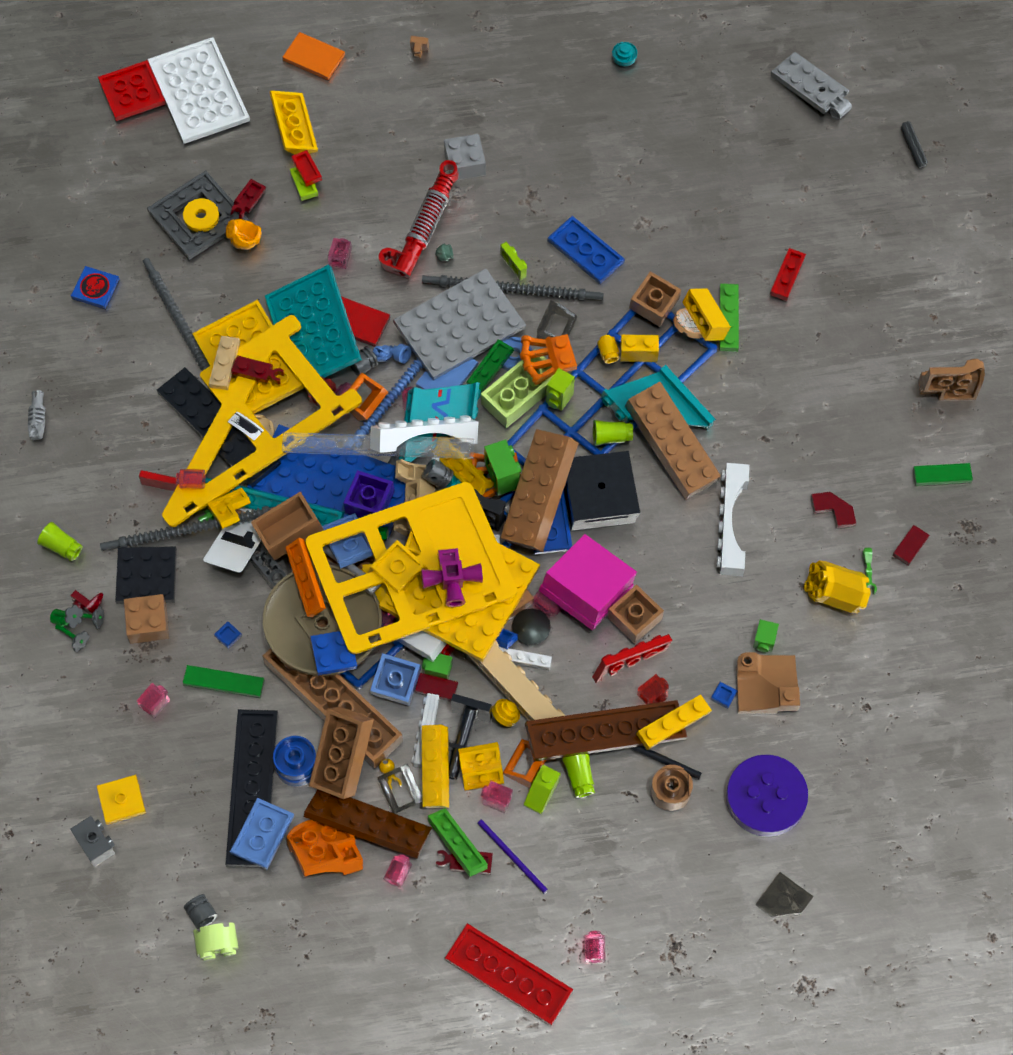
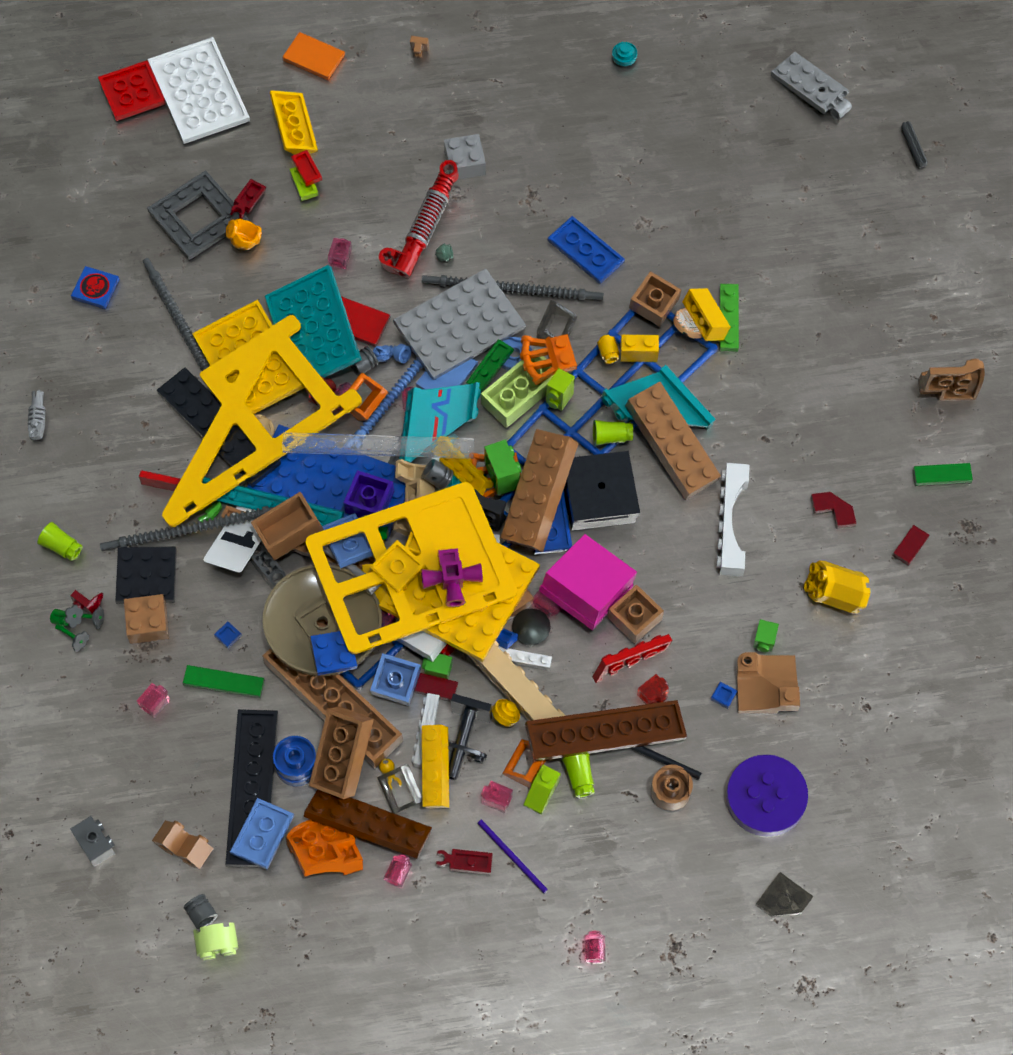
(121, 799): yellow plate -> none
(176, 841): none -> medium nougat brick
(191, 478): clear pink brick -> none
(198, 206): yellow tile -> none
(224, 362): tan plate -> none
(225, 506): yellow plate -> none
(245, 425): sticker -> none
(256, 370): dark red plate -> none
(305, 577): orange plate -> none
(387, 436): white arch -> none
(457, 842): bright green plate -> none
(480, 765): yellow slope -> none
(509, 974): red plate -> none
(510, 256): lime plate -> none
(673, 722): yellow plate -> none
(787, 274): red plate -> none
(867, 557): bright green piece -> none

